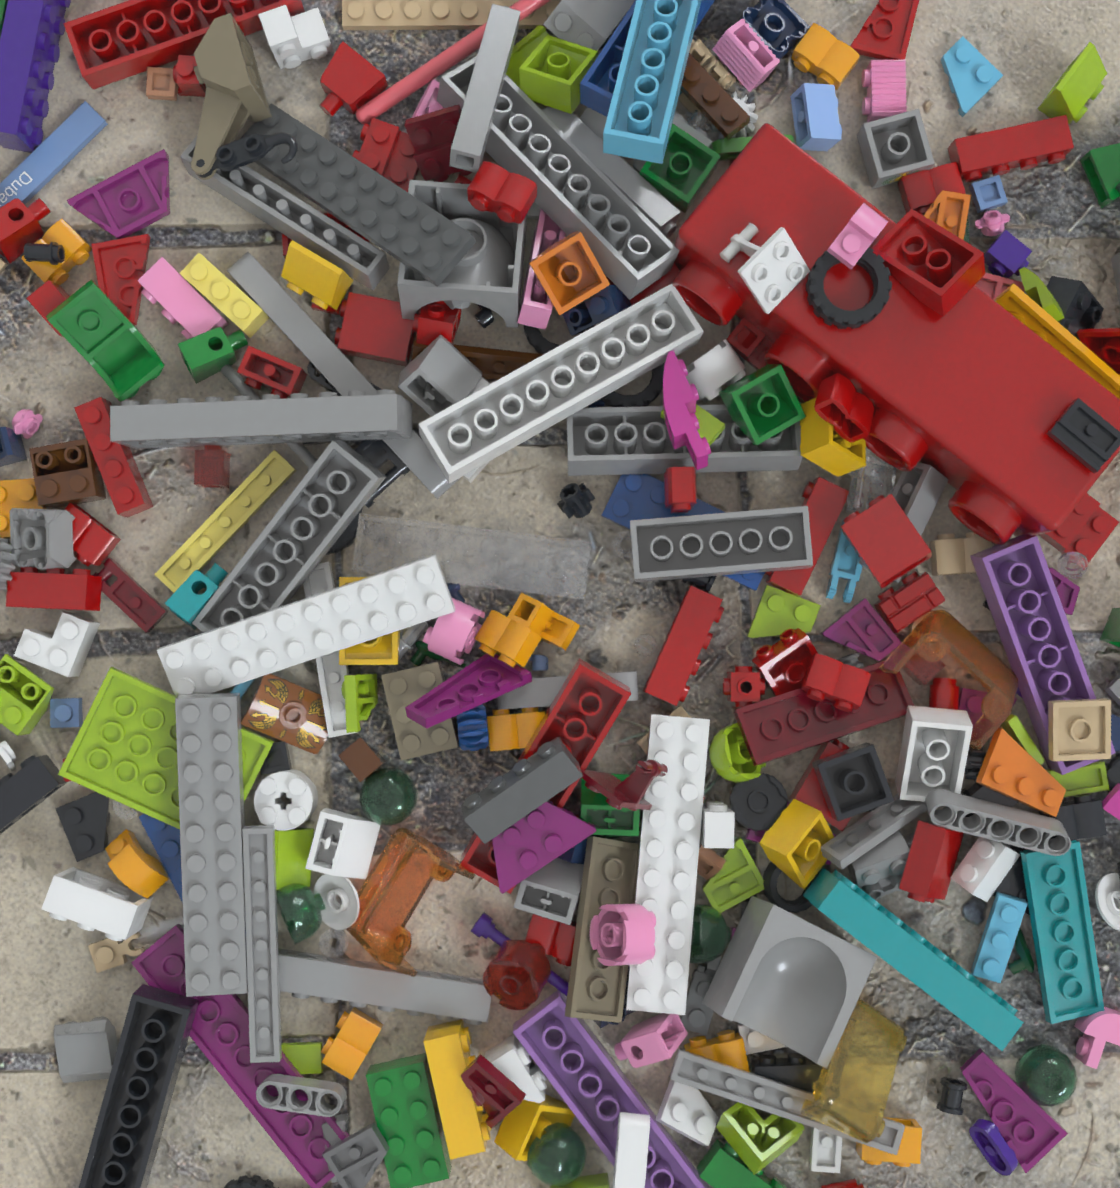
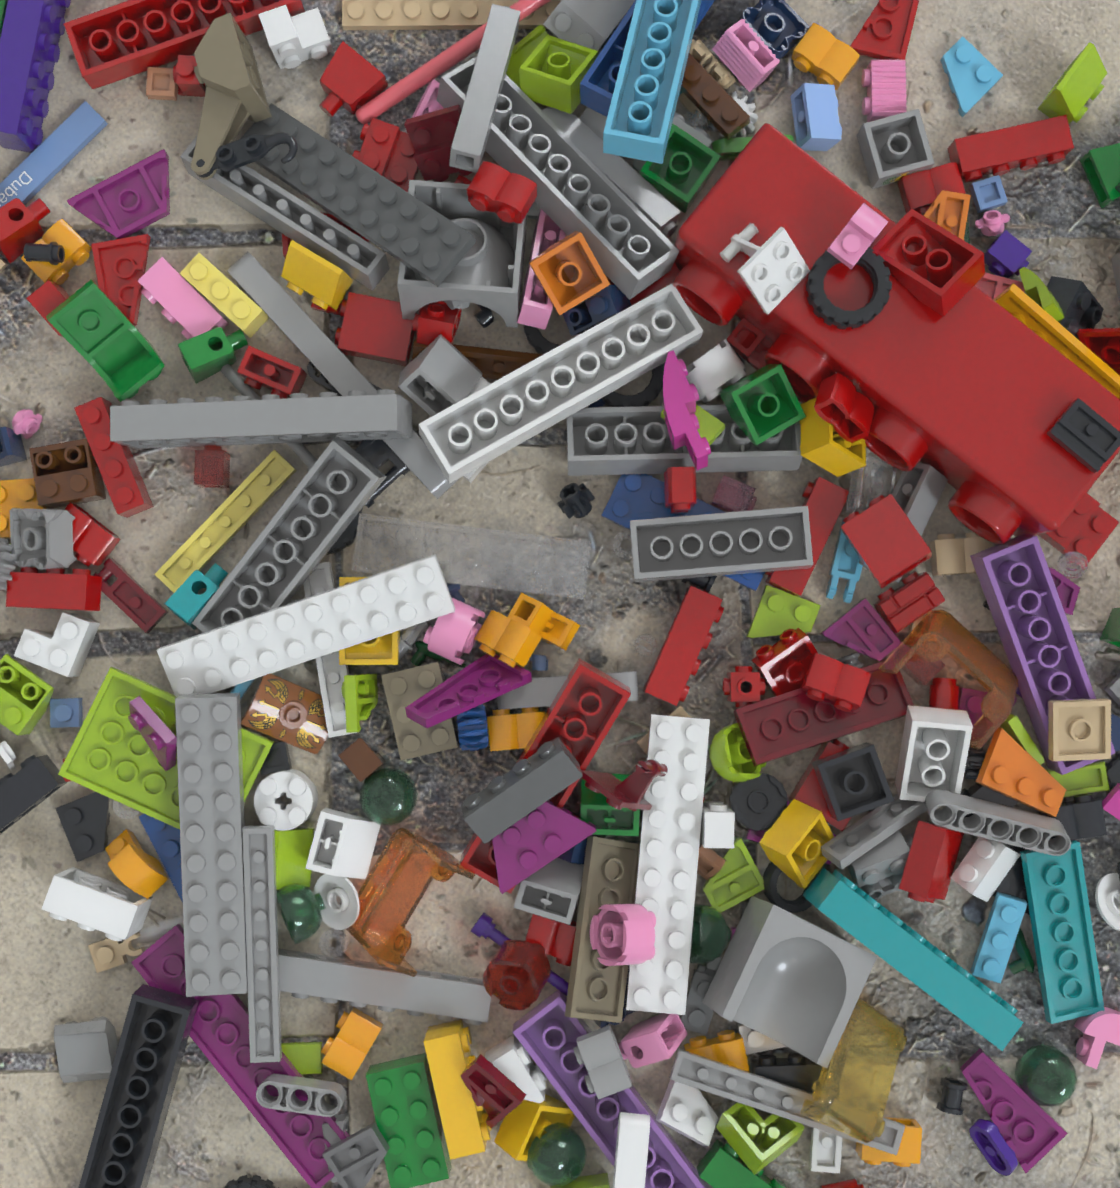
(154, 732): none -> wing
(603, 1062): none -> light grey brick
(733, 496): none -> clear pink brick

